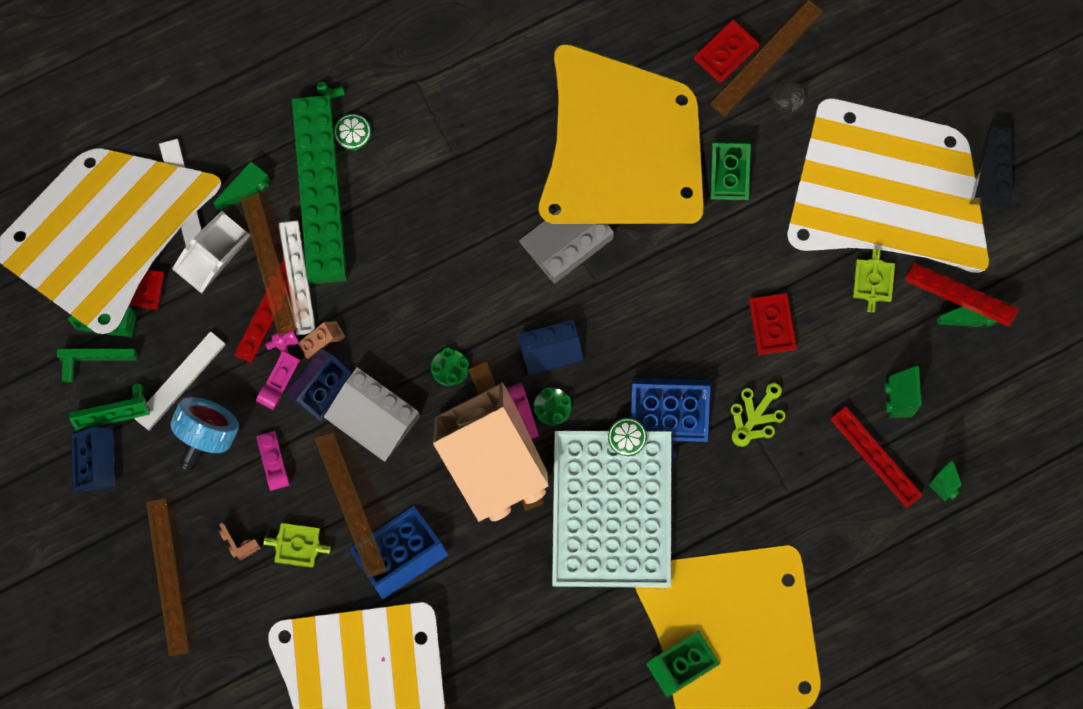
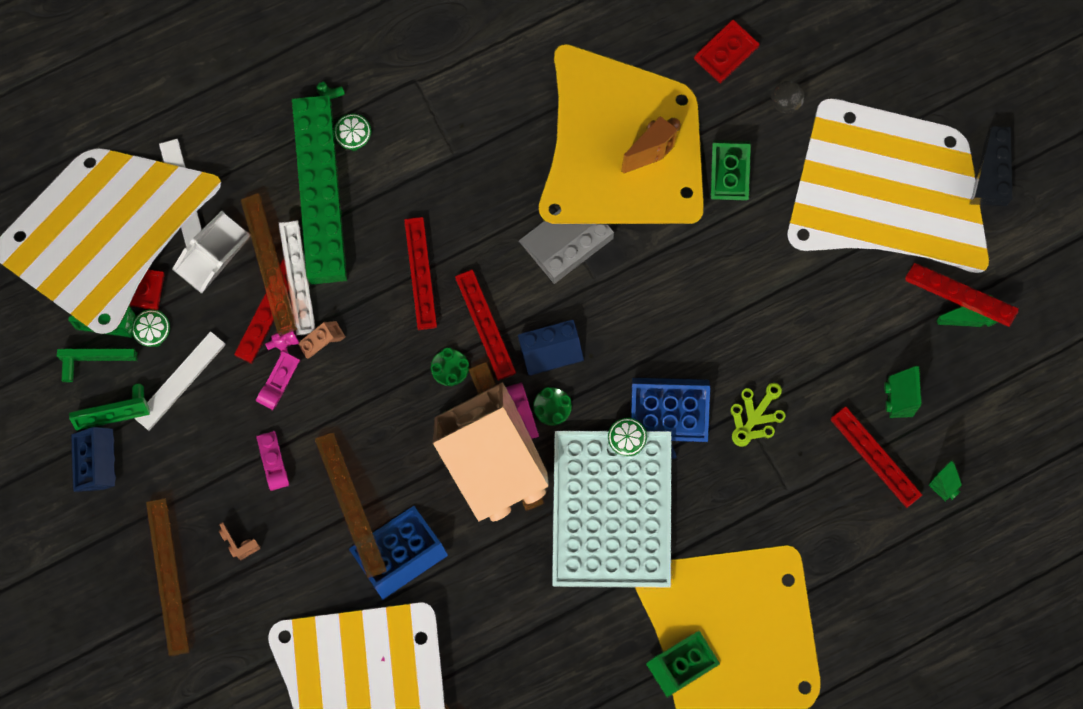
(151, 328): none -> dish
(203, 427): dark azure wheel -> none
(247, 183): green slope -> none
(297, 545): lime plate -> none
(319, 384): dark blue slope -> none
(371, 414): light grey slope -> none
(420, 273): none -> red plate
(485, 325): none -> red plate
(652, 145): none -> dark orange slope
(766, 58): clear orange plate -> none
(772, 324): red plate -> none
(873, 280): lime plate -> none

